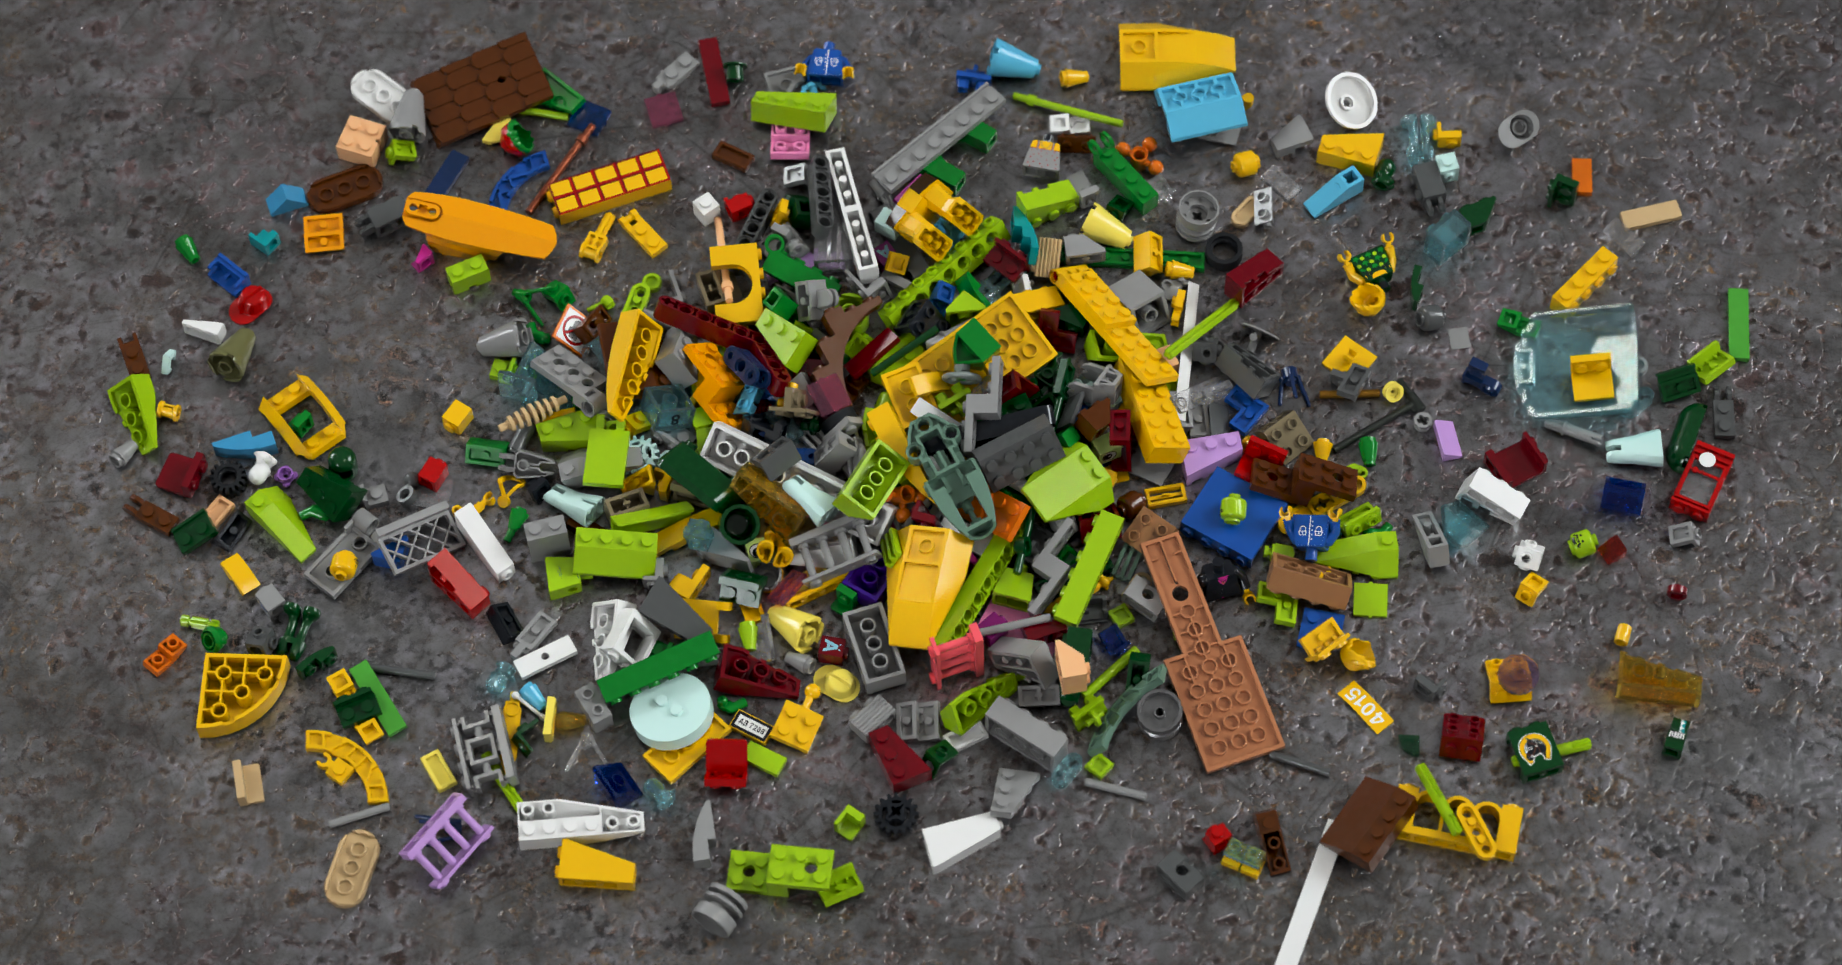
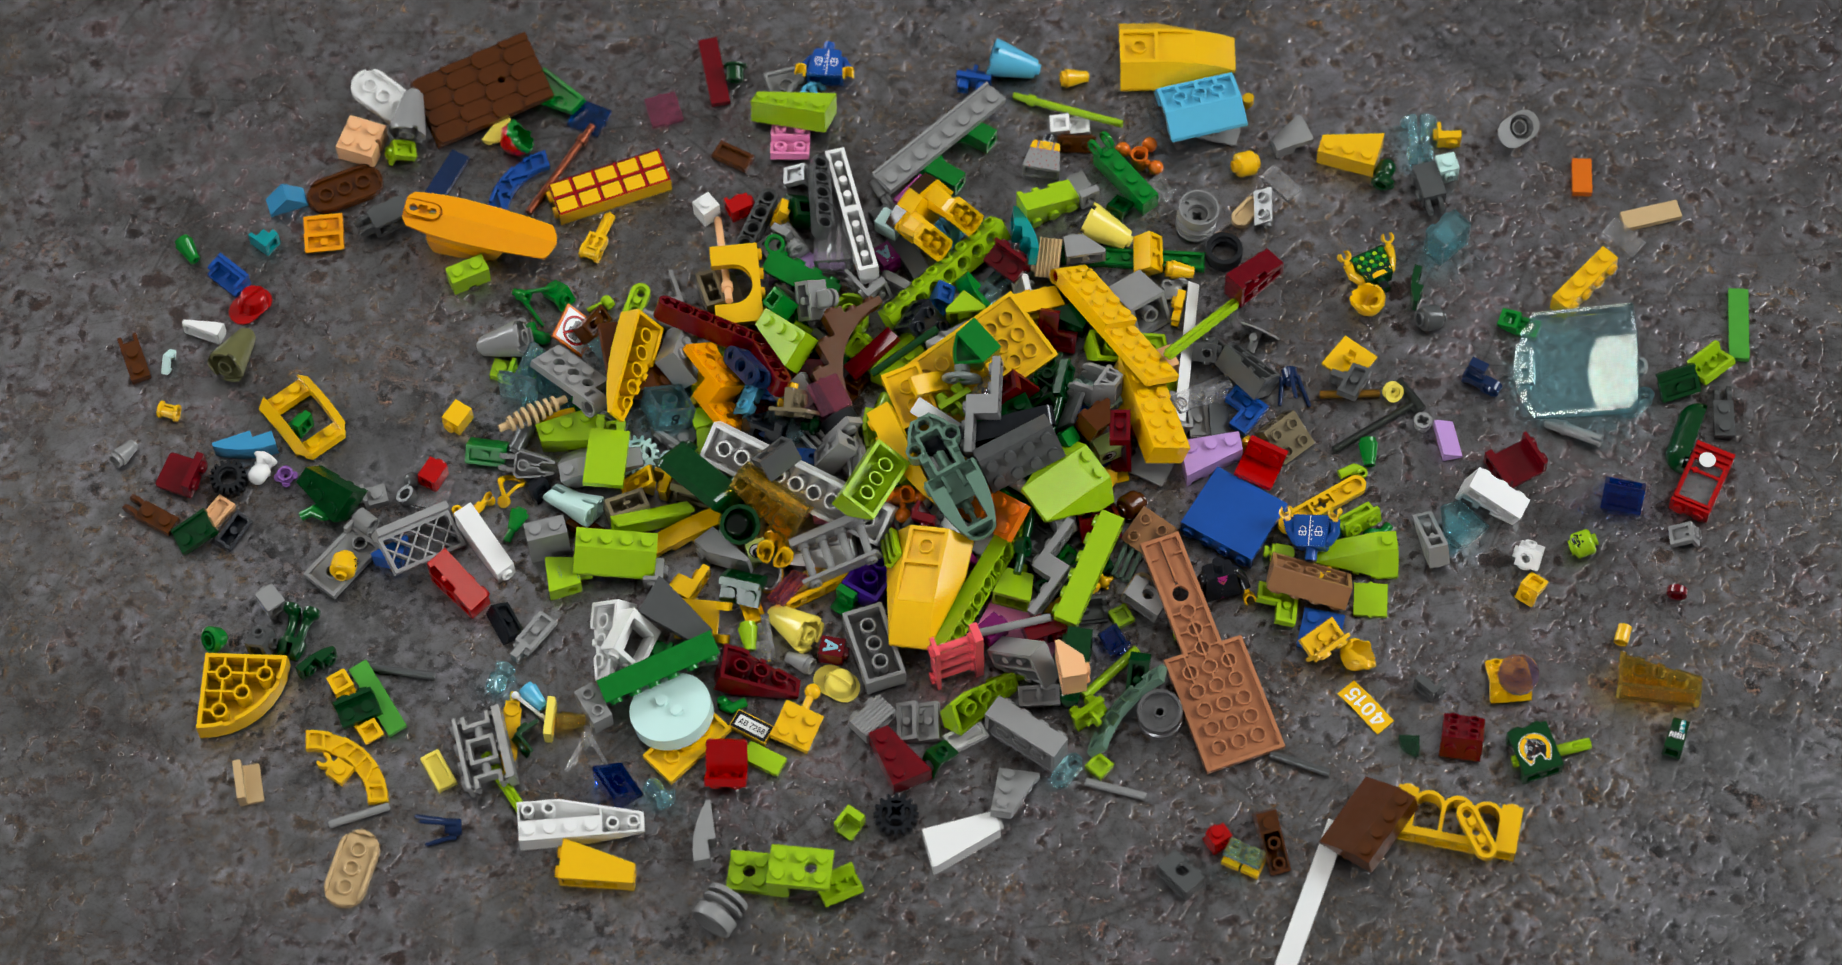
(136, 404): lime wedge -> none
(166, 654): orange slope -> none
(197, 622): lime axle -> none
(240, 574): yellow slope -> none
(279, 517): lime wedge -> none
(343, 460): dark green helmet -> none
(424, 259): dark pink slope -> none
(427, 835): lavender fence -> none
(546, 114): lime bar -> none
(555, 652): white tile -> none
(637, 423): yellow bracket -> none
(643, 233): yellow plate -> none
(653, 281): lime tile -> none
(675, 73): light grey hinge -> none
(698, 534): clear light blue brick -> none
(812, 500): light aqua piece -> none
(896, 263): yellow plate -> none
(1167, 499): yellow tile -> none
(1233, 509): lime head -> none
(1303, 480): reddish brown bracket -> none
(1322, 448): yellow cone -> none
(1336, 191): medium azure slope -> none
(1358, 97): white dish -> none
(1439, 799): lime axle -> none
(1459, 338): light grey sticker -> none
(1479, 214): dark green slope -> none
(1562, 189): dark green bracket -> none
(1591, 377): yellow bracket -> none
(1612, 550): clear red slope -> none
(1636, 449): light aqua piece -> none

